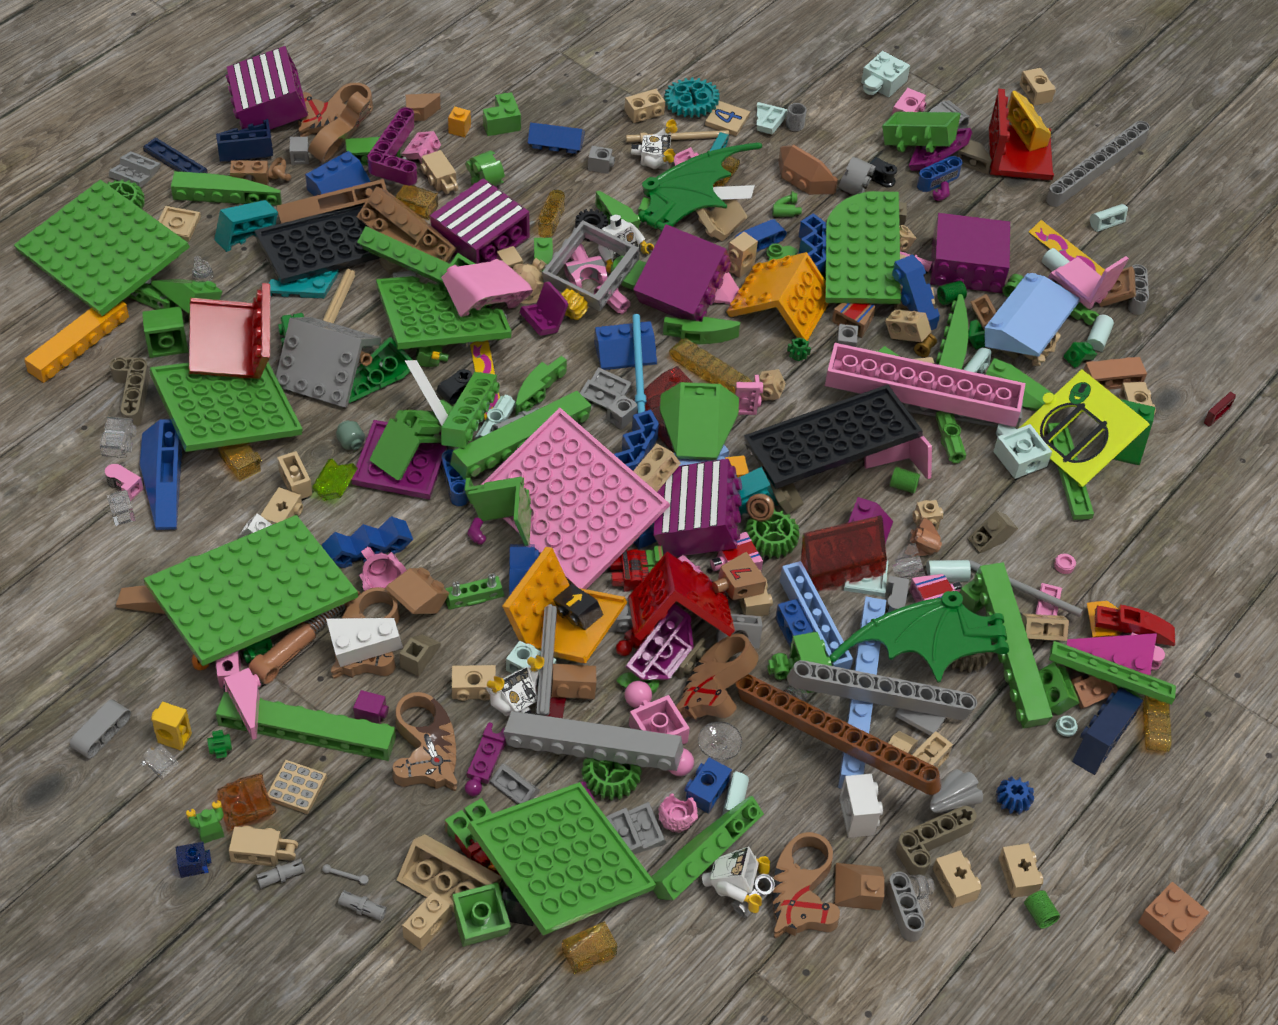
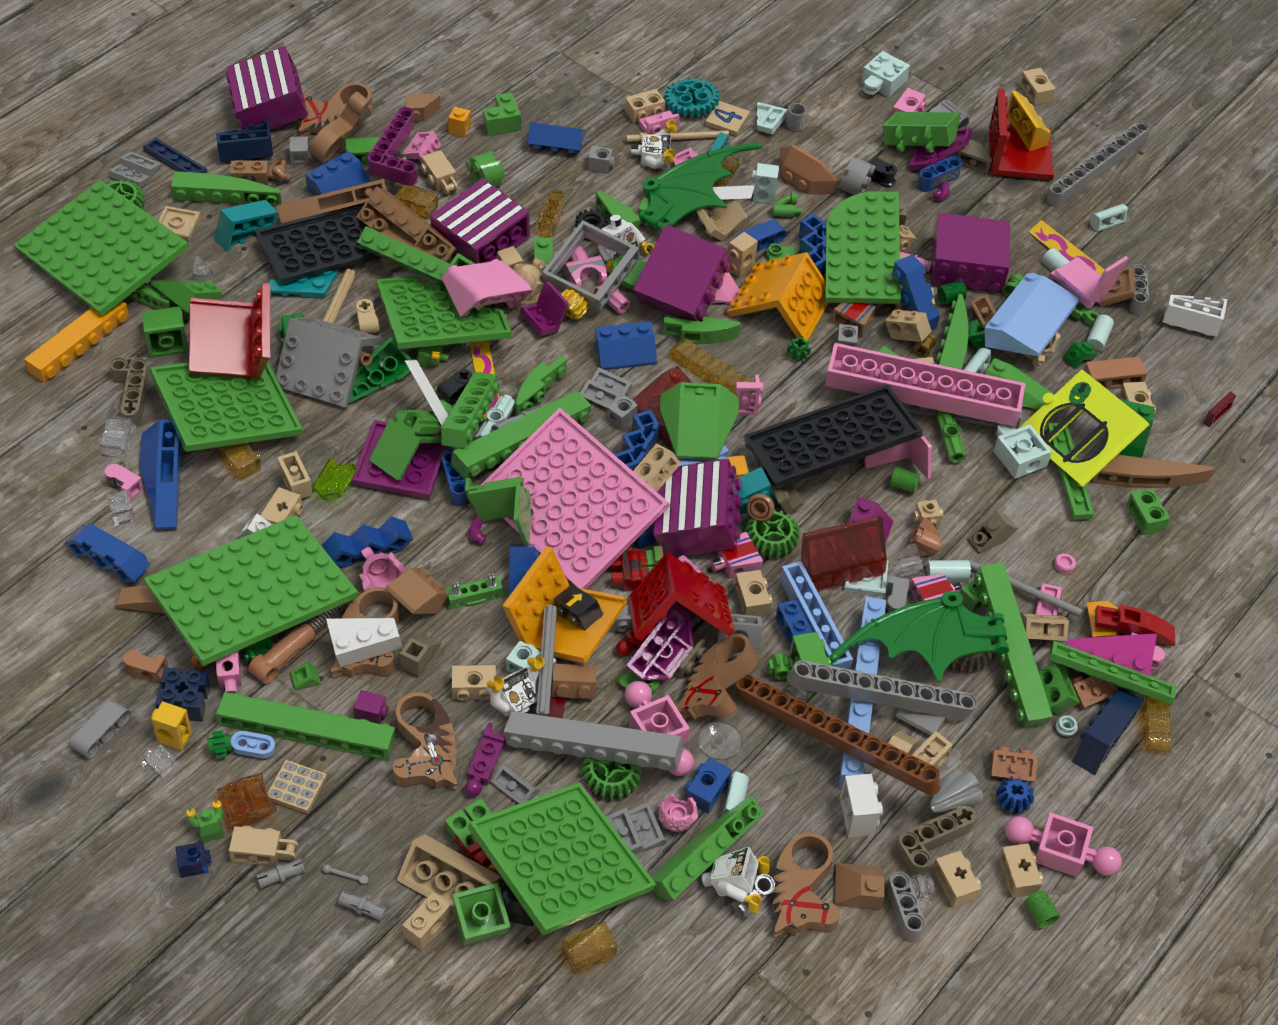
(108, 552): none -> blue brick
(144, 666): none -> nougat leg
(185, 691): none -> dark blue brick
(245, 696): bright pink slope -> none
(254, 744): none -> light blue plate
(305, 676): none -> bright green slope
(350, 435): sand green head -> none
(366, 317): none -> tan piece
(640, 397): medium azure bar -> none
(657, 122): none -> bright pink bracket
(740, 578): medium nougat torso -> none
(765, 183): none -> light aqua brick
(772, 384): tan brick -> none
(1013, 764): none -> nougat bracket
(1063, 845): none -> bright pink brick
(1148, 511): none -> bright green brick
(1151, 473): none -> medium nougat slope
(1173, 917): nougat brick -> none
(1195, 315): none -> white wedge

